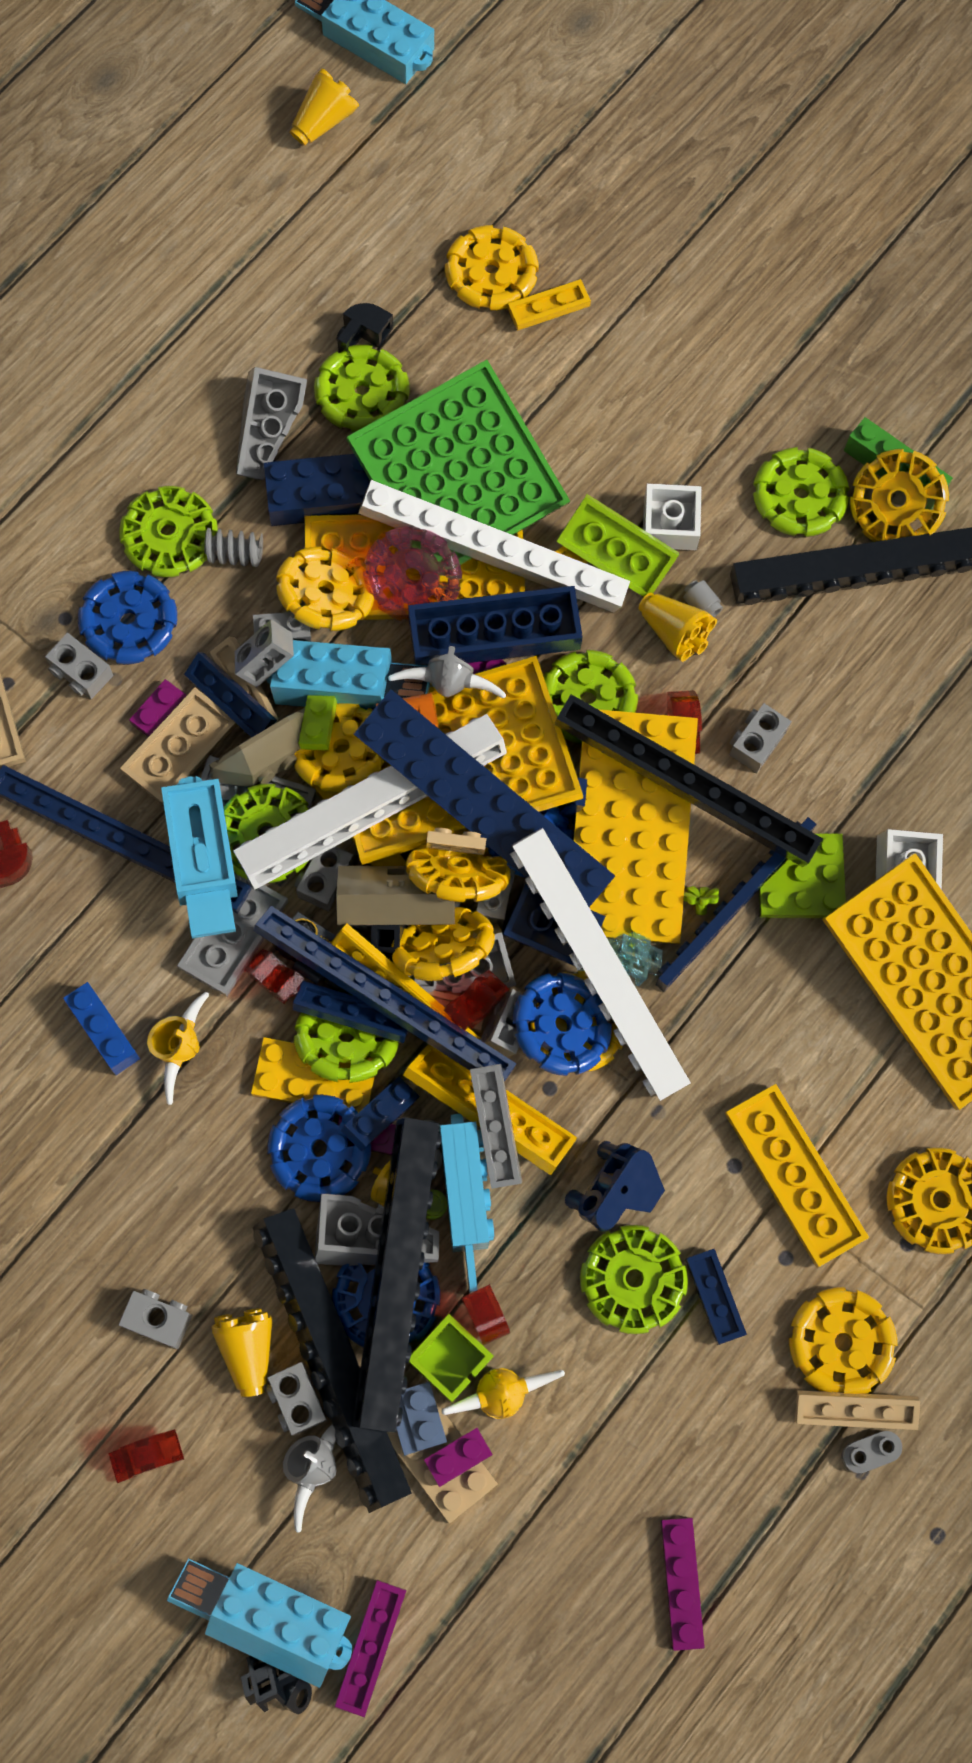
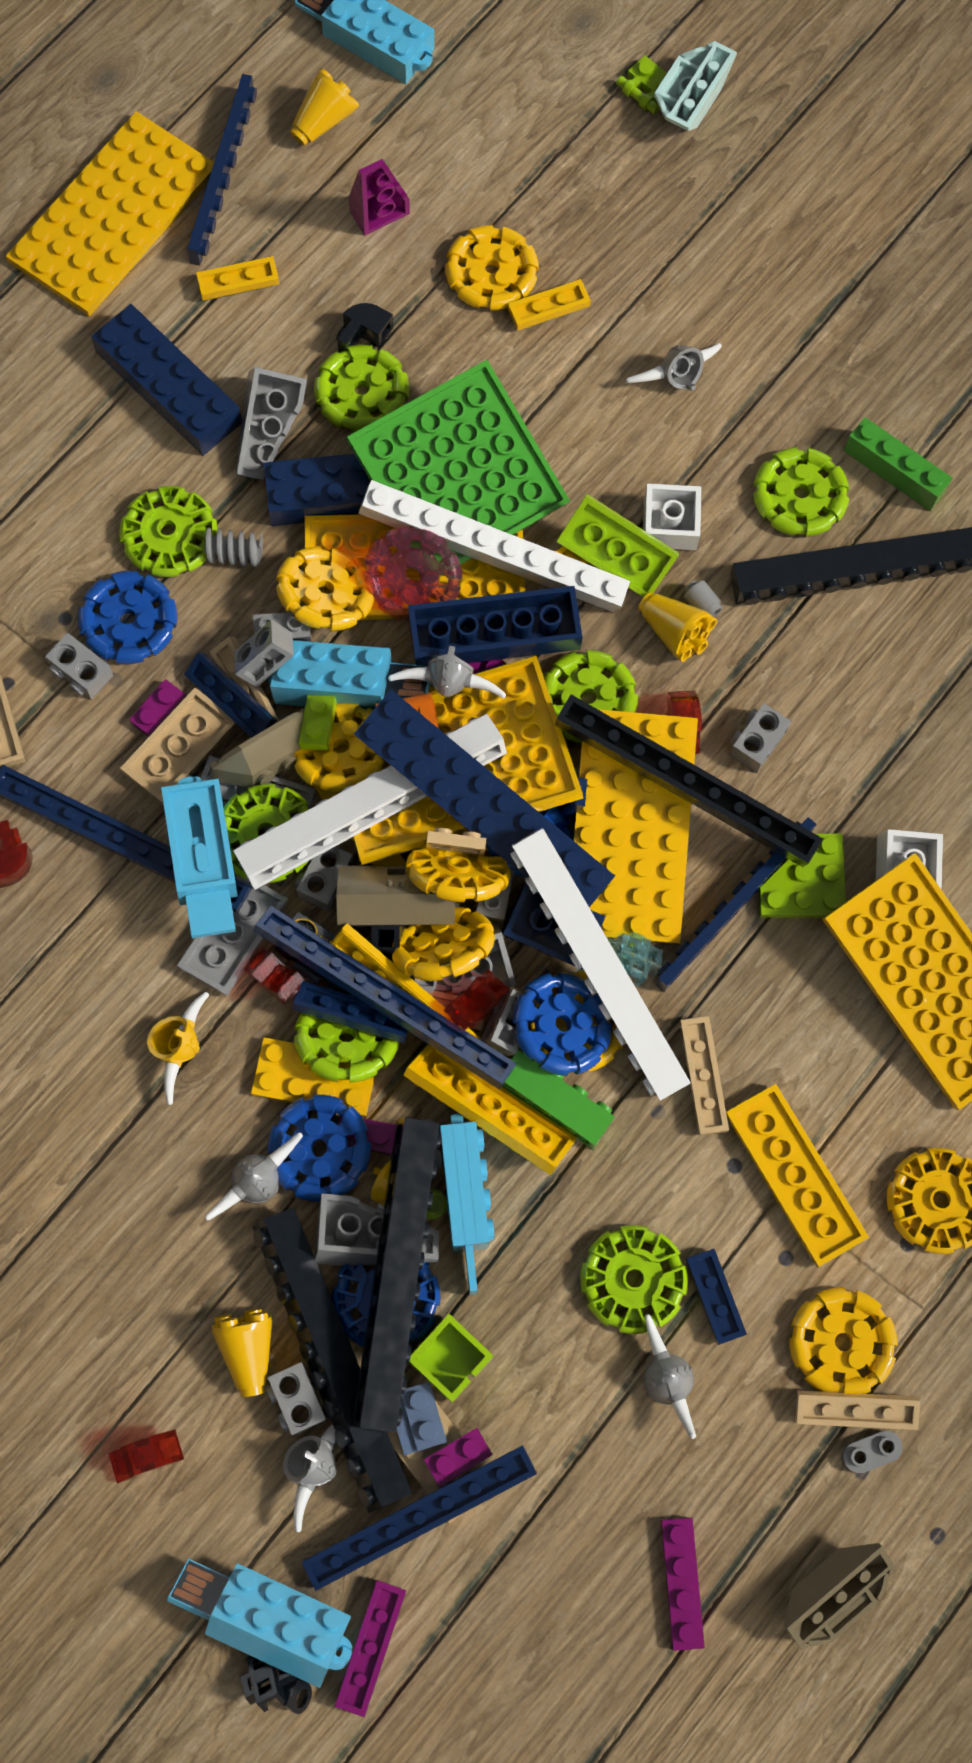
(101, 1028): blue brick -> none
(111, 213): none -> yellow plate
(167, 379): none -> dark blue brick
(169, 1331): light grey brick -> none
(220, 176): none -> dark blue plate
(237, 278): none -> yellow plate
(255, 1178): none -> light grey helmet
(377, 198): none -> magenta wedge
(380, 1113): dark blue plate -> none
(419, 1517): none -> dark blue plate
(486, 1315): clear red brick -> none
(496, 1126): light grey plate -> none
(501, 1393): yellow helmet -> none
(558, 1100): none -> bright green brick
(632, 1186): dark blue piece -> none
(643, 75): none -> lime plate
(668, 1378): none -> light grey helmet
(680, 367): none -> light grey helmet
(694, 84): none -> light aqua wedge
(701, 898): lime plant -> none
(704, 1076): none -> tan plate
(837, 1594): none -> dark tan wedge
(902, 481): yellow plate -> none

